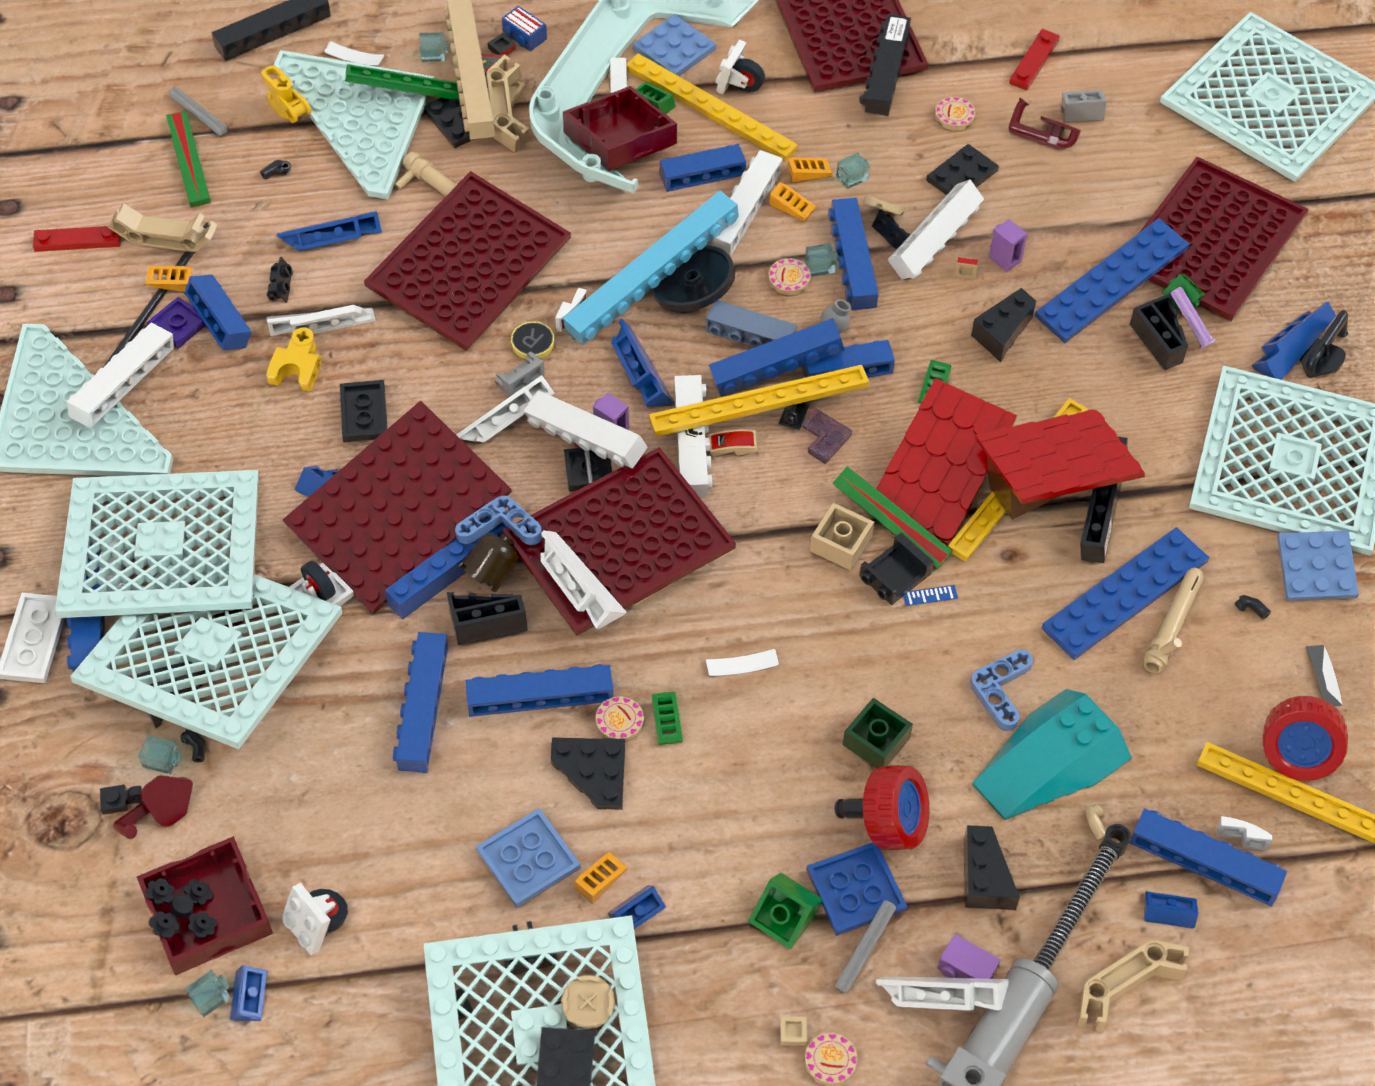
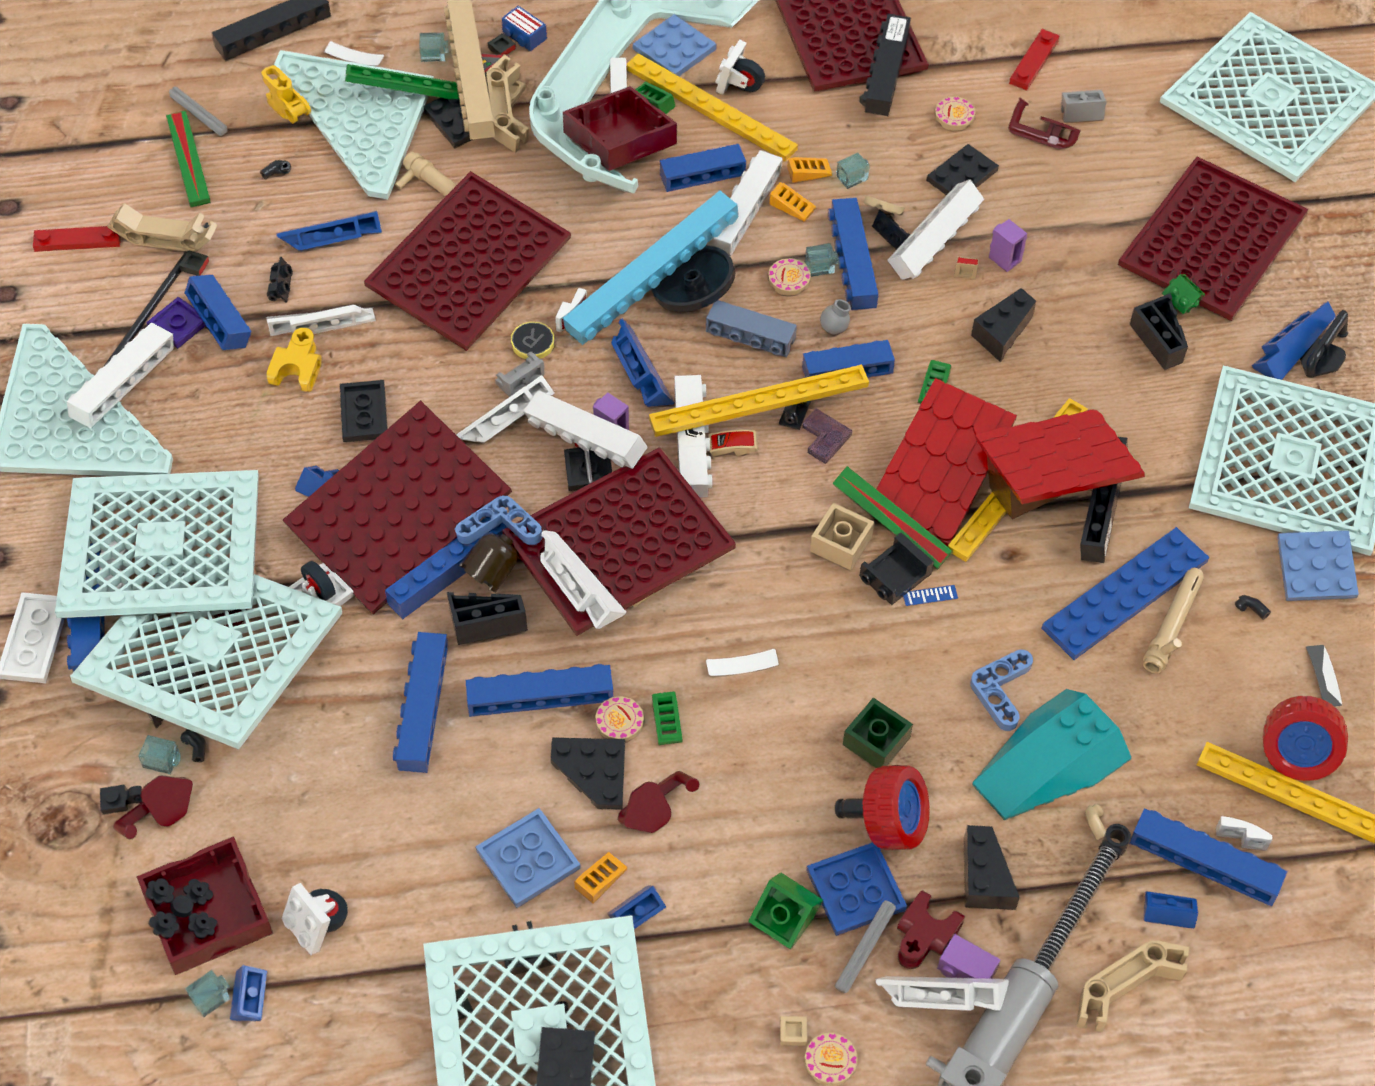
(175, 271): light orange slope -> none
(194, 263): none -> pearl dark grey plate
(588, 1002): tan tile -> none
(648, 806): none -> dark red piece
(777, 357): blue brick -> none
(925, 932): none -> dark red piece
(1111, 280): blue plate -> none
(1192, 317): lavender axle -> none

